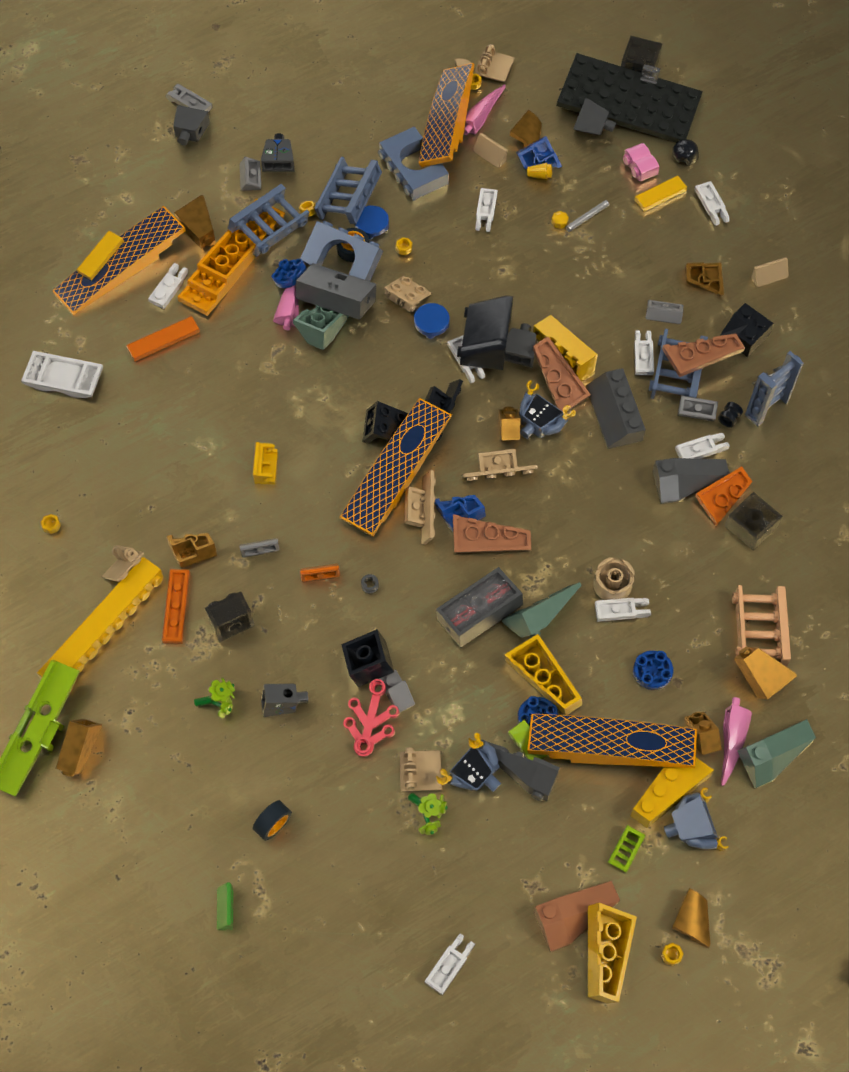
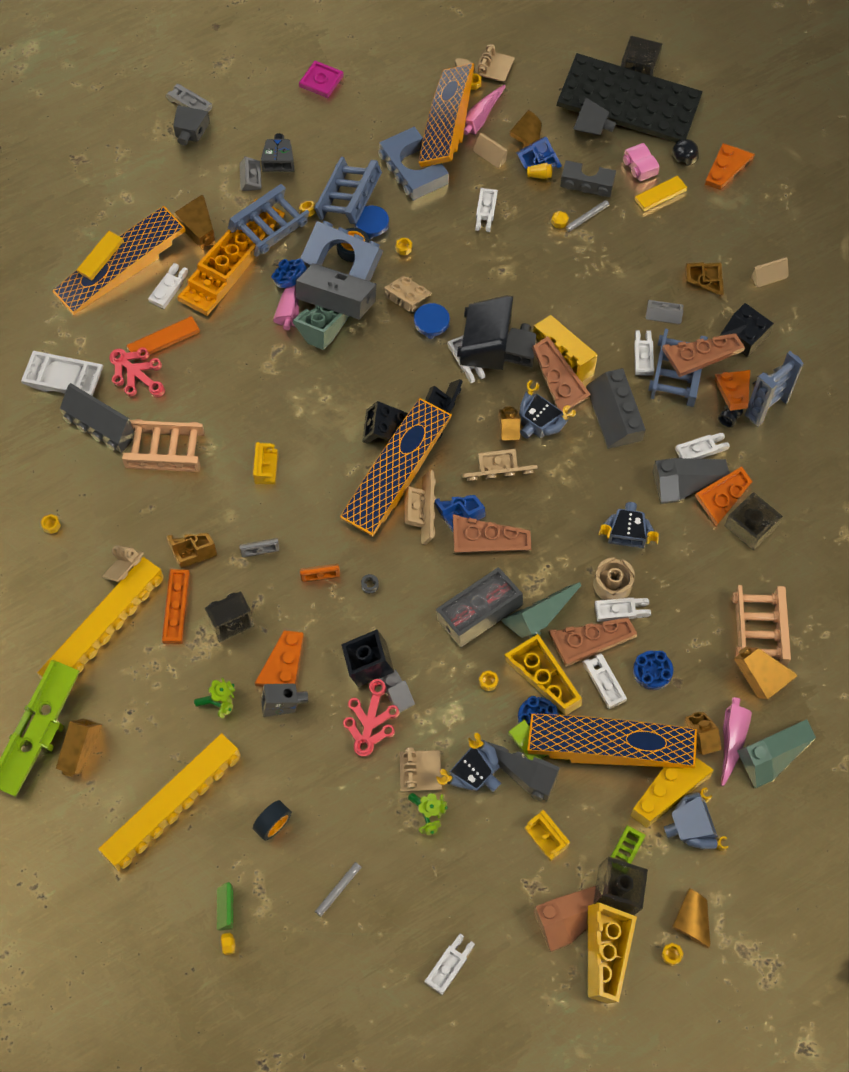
(96, 418): none -> dark grey slope
(135, 370): none -> coral plant
(164, 462): none -> light nougat fence
(169, 802): none -> yellow brick
(228, 944): none -> yellow tile
(284, 660): none -> orange wing
(321, 79): none -> dark pink tile
(338, 889): none -> light grey bar
(488, 680): none -> yellow tile
(547, 835): none -> yellow hinge
(585, 641): none -> nougat wing
(599, 184): none -> dark grey arch
(605, 681): none -> white plate
(621, 885): none -> clear smoke brick
(629, 528): none -> torso
(650, 74): clear tile -> none
(697, 408): light grey slope -> none
(712, 202): white hinge -> none
(726, 165): none -> orange wing
(734, 388): none -> orange wing

